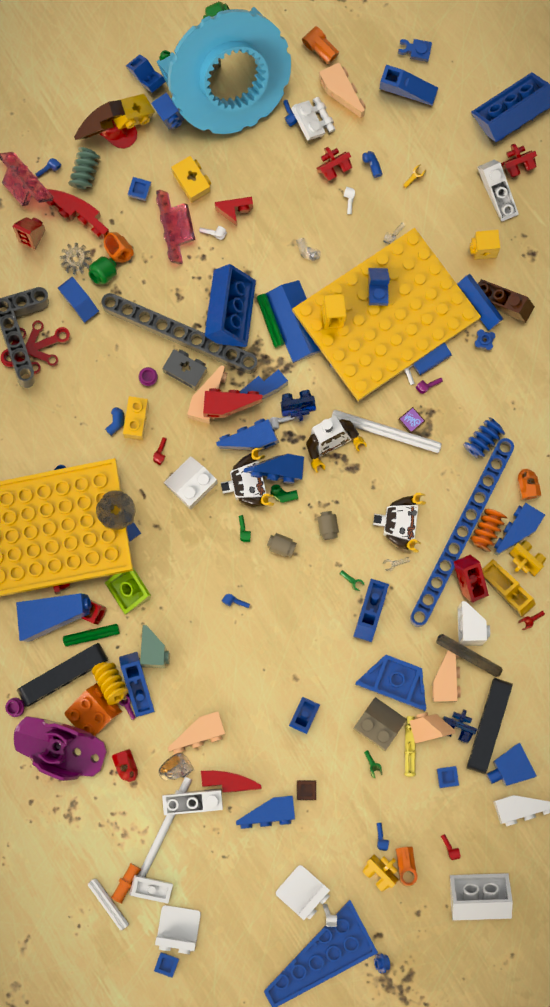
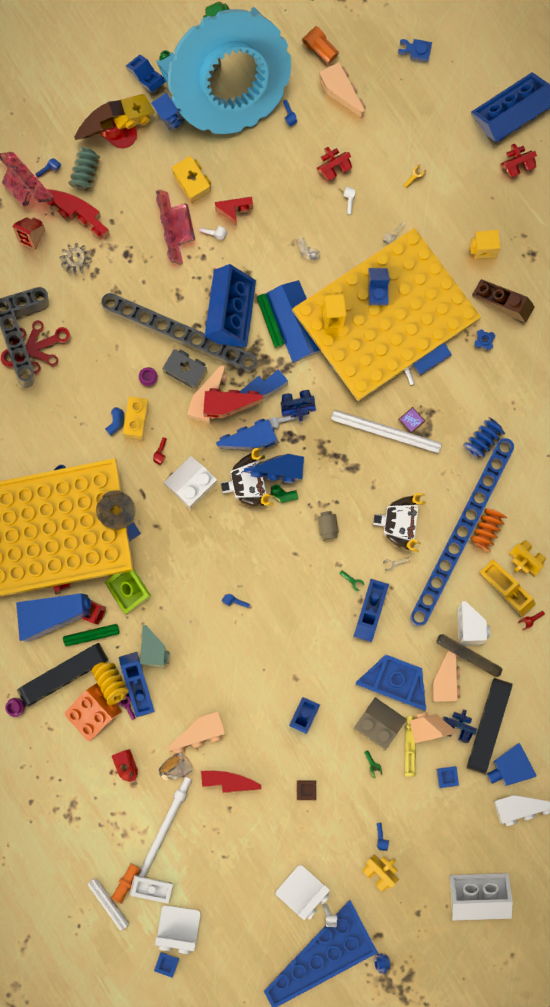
(53, 748): magenta piece -> none
(78, 299): blue slope -> none
(102, 270): green head -> none
(118, 247): orange rock -> none
(139, 188): blue plate -> none
(193, 802): white slope -> none
(245, 536): green hand -> none
(274, 810): blue slope -> none
(281, 545): dark tan brick -> none
(309, 121): white plate -> none
(330, 435): torso -> none
(374, 164): blue arm -> none
(406, 863): orange piece -> none
(407, 85): blue slope -> none
(422, 387): magenta hand -> none
(454, 854): red hand -> none
(471, 578): red brick -> none
(487, 311): blue tile -> none
(498, 189): white slope -> none
(524, 525): blue slope -> none
(528, 485): orange rock -> none

